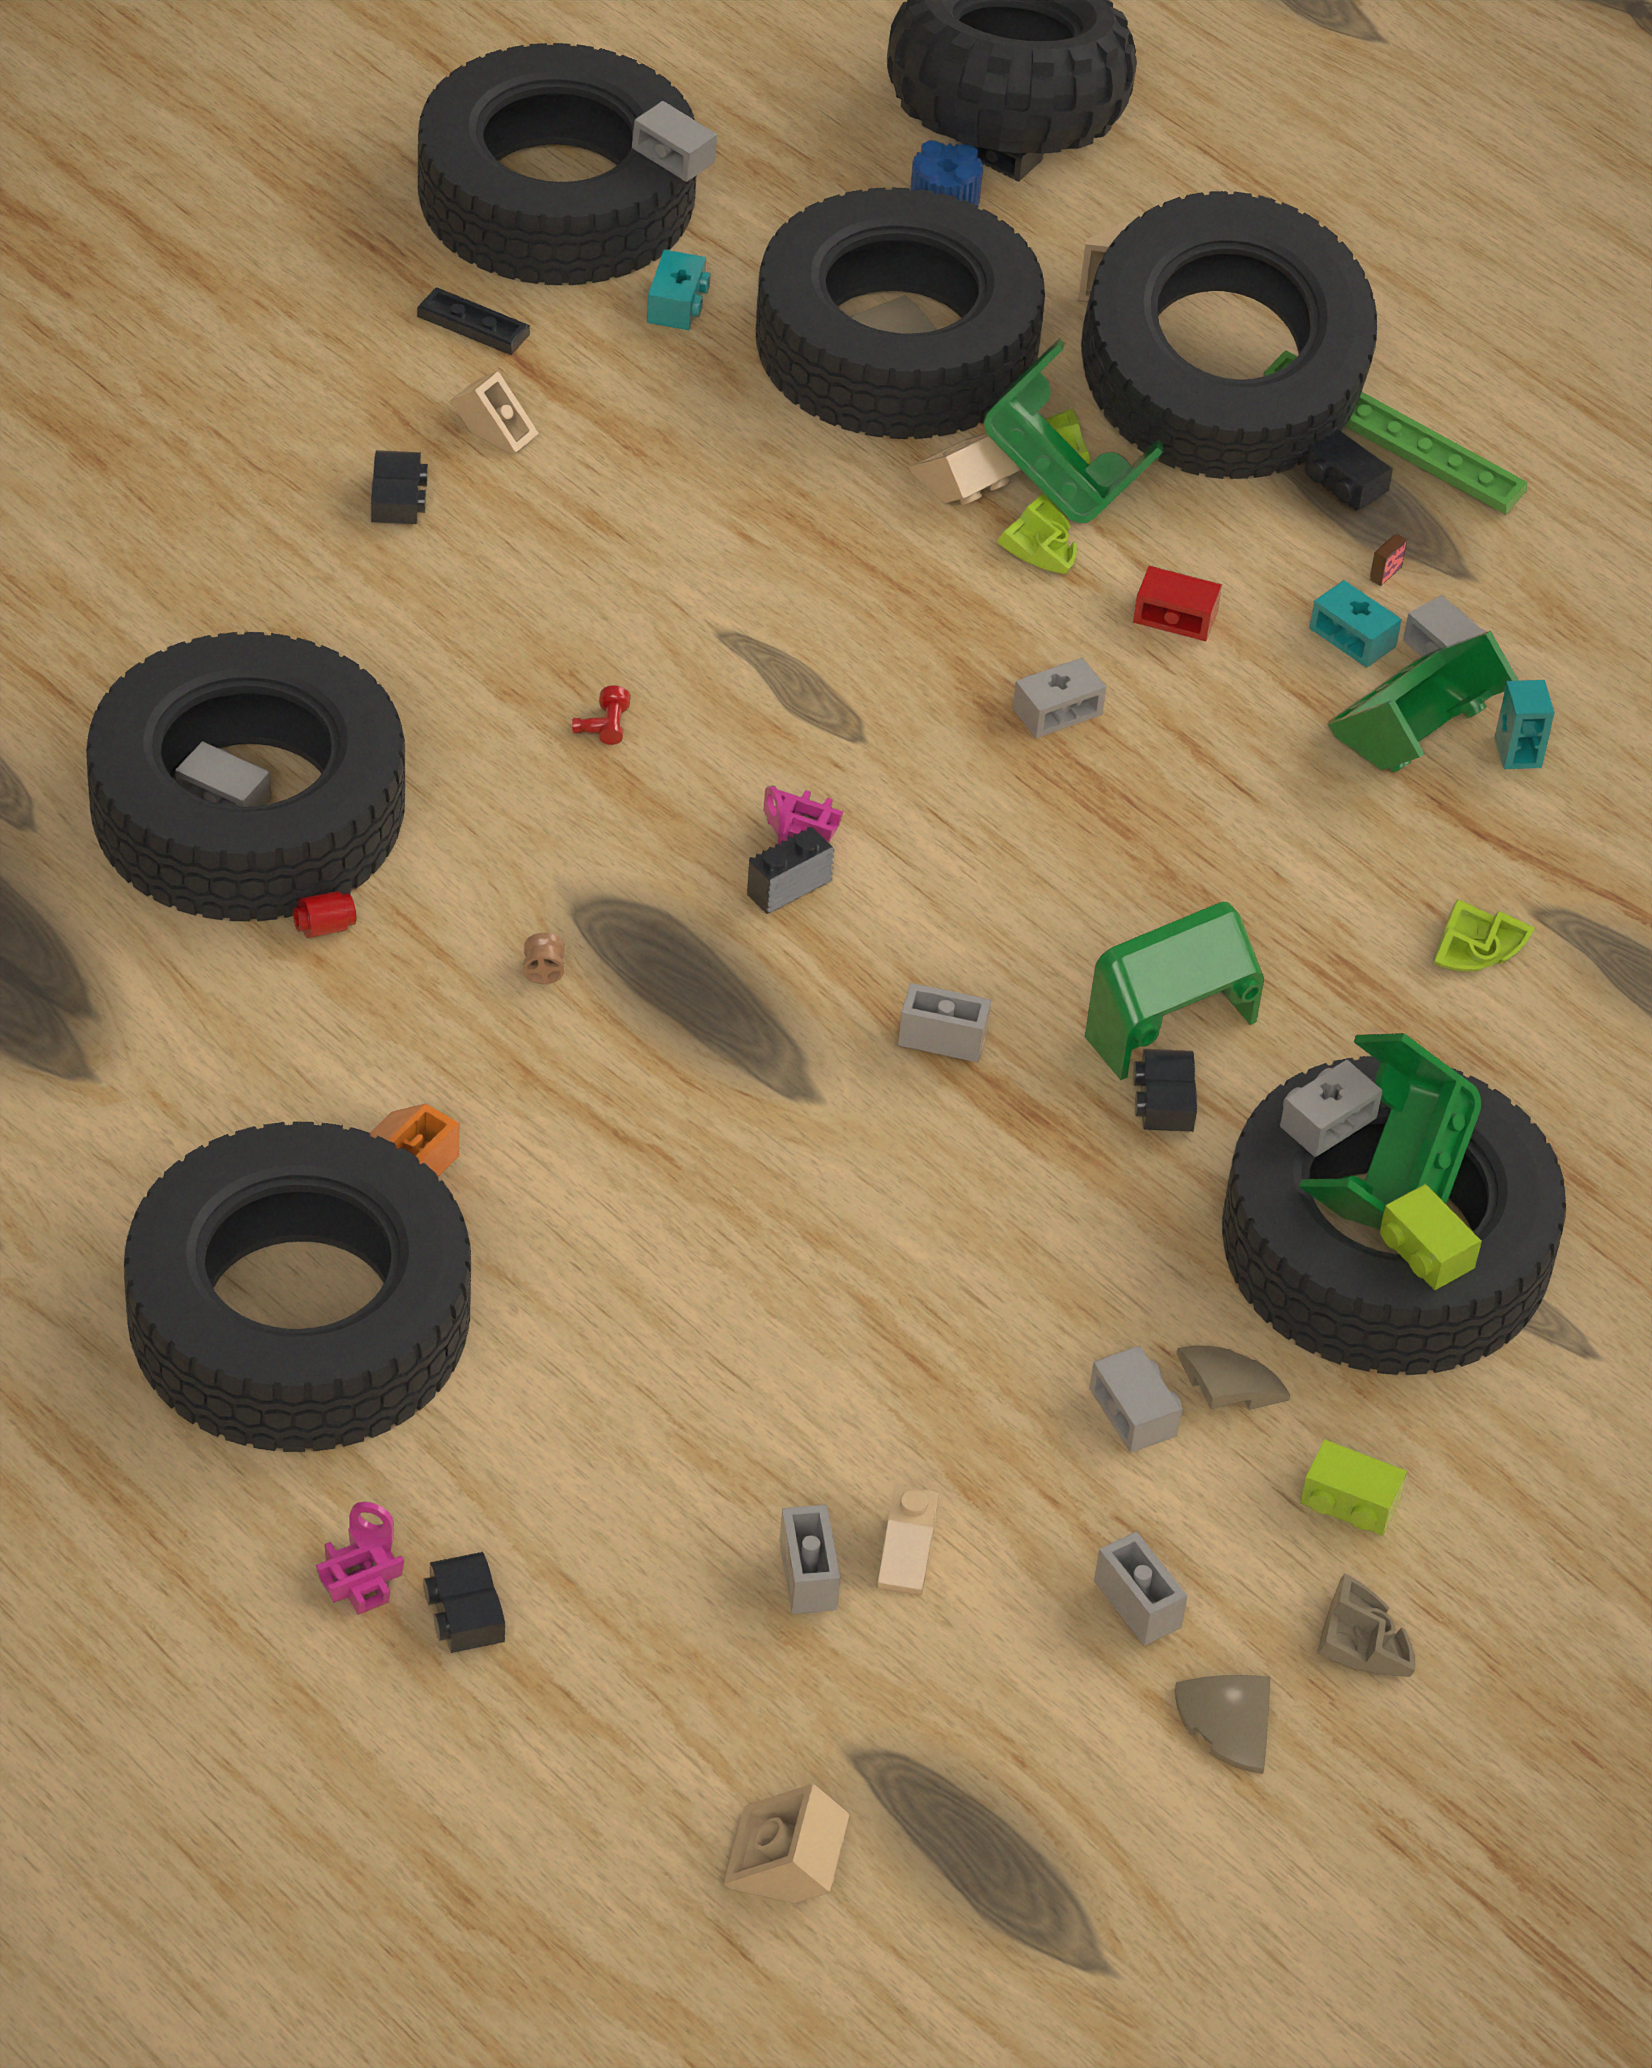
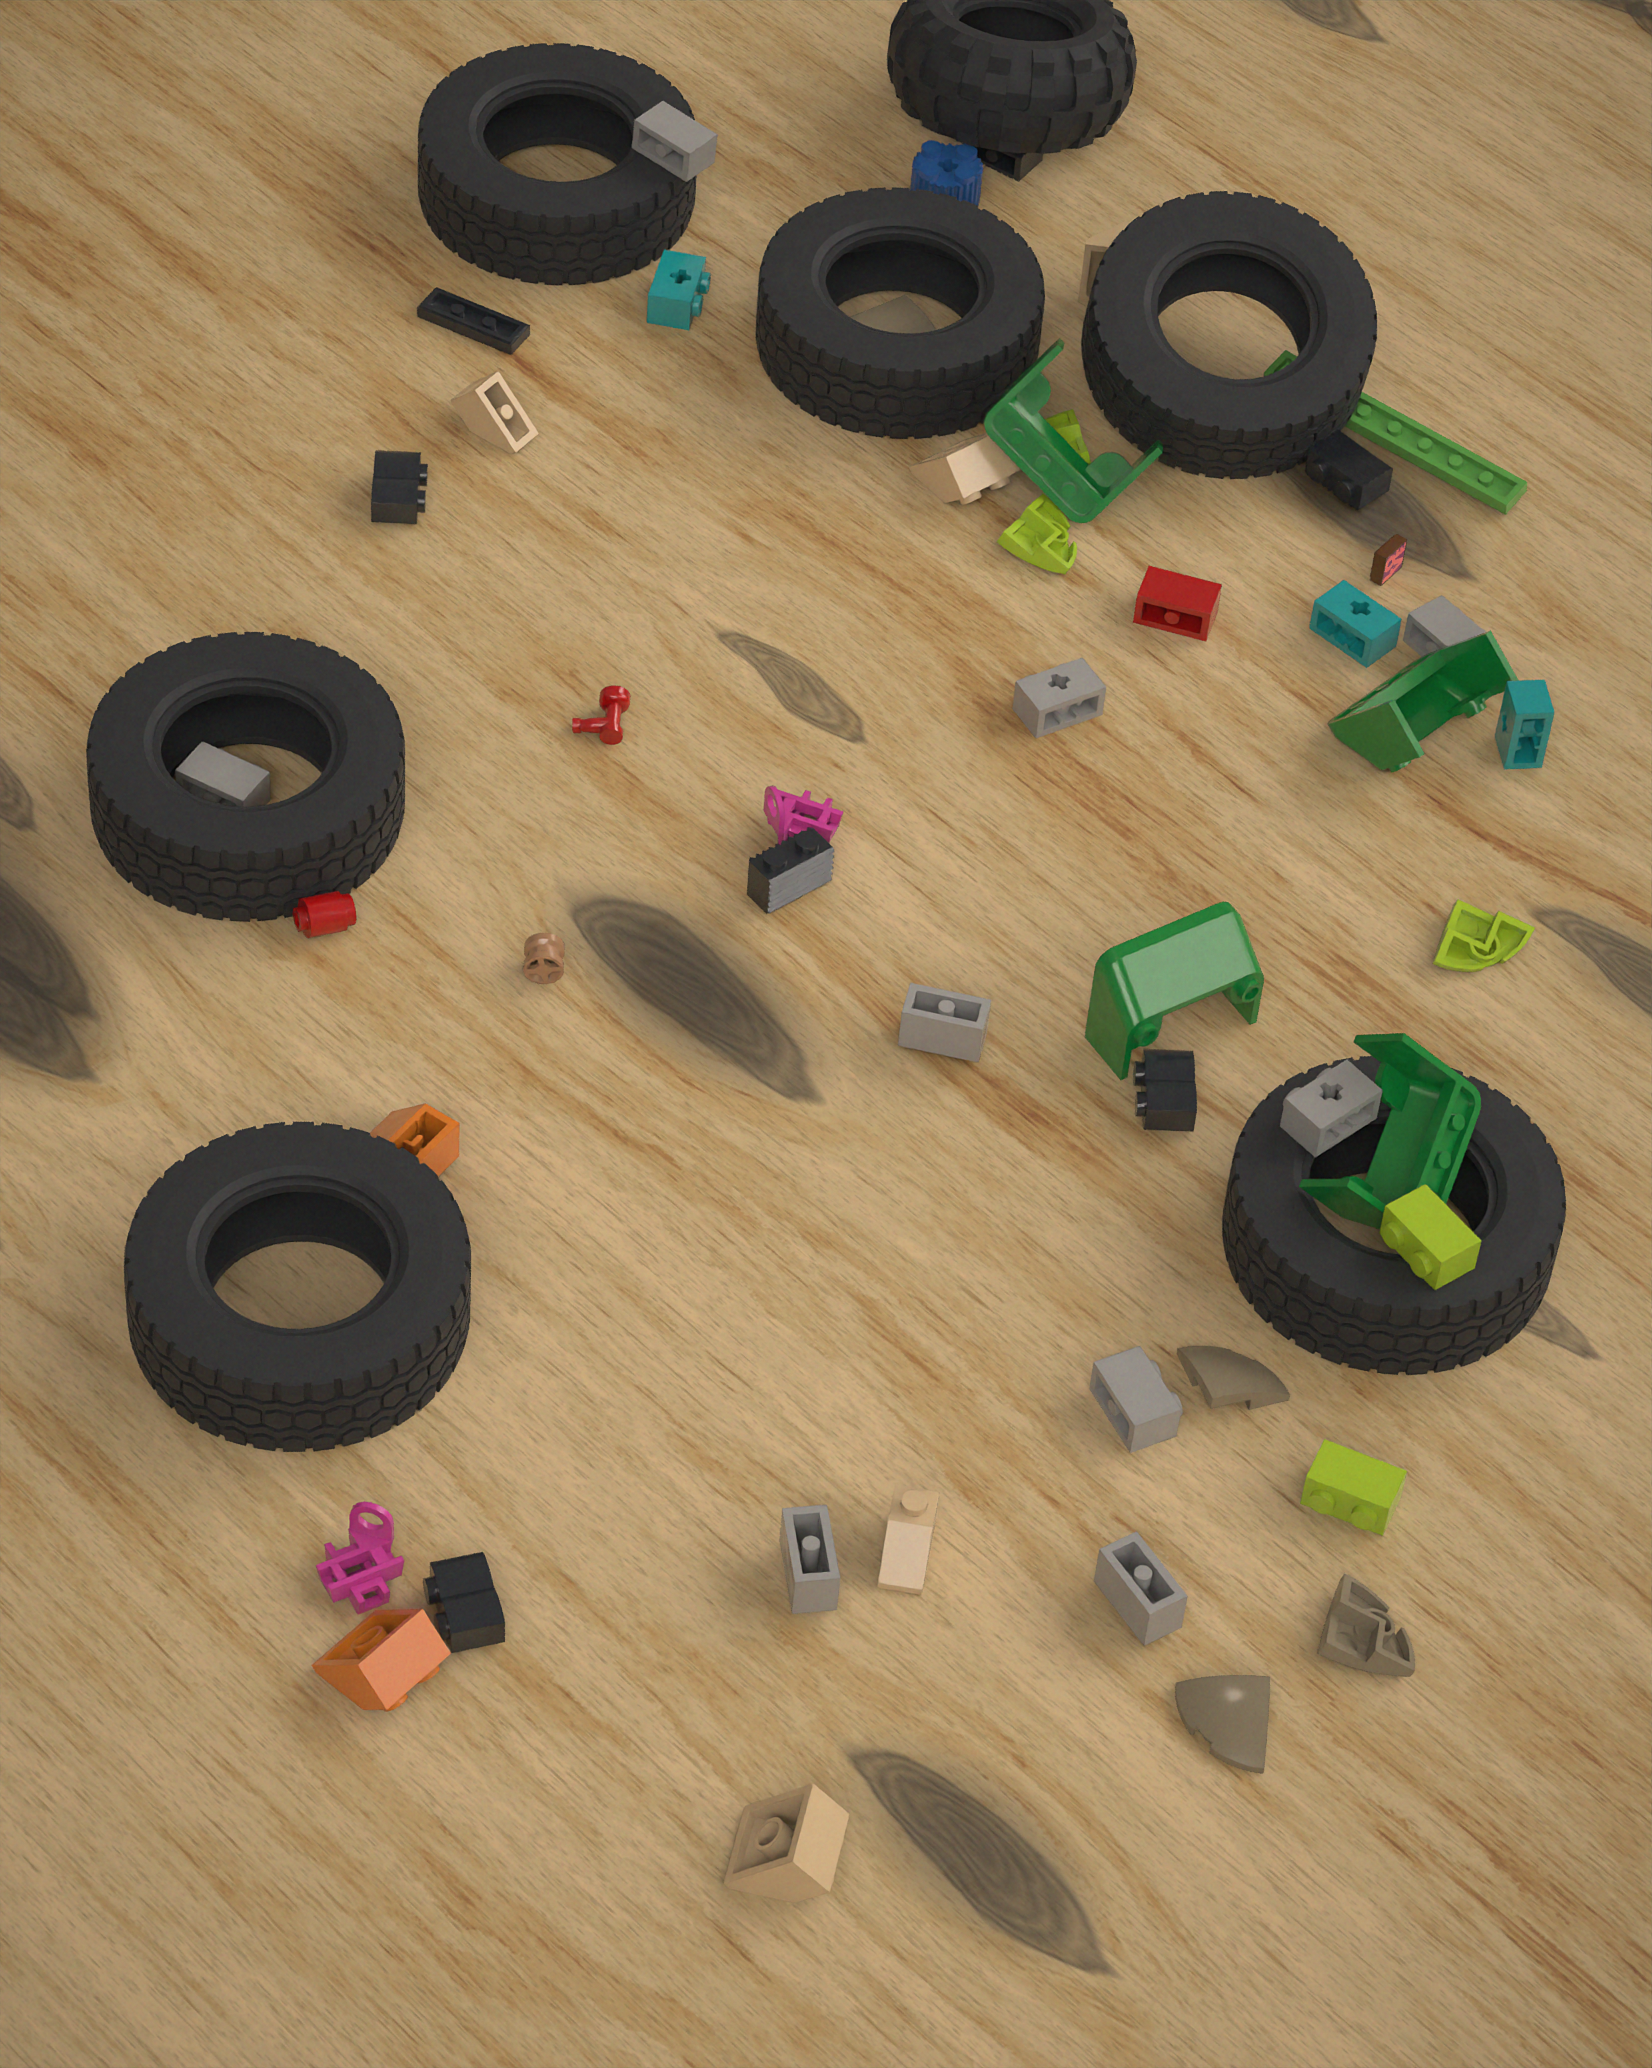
(384, 1658): none -> orange slope

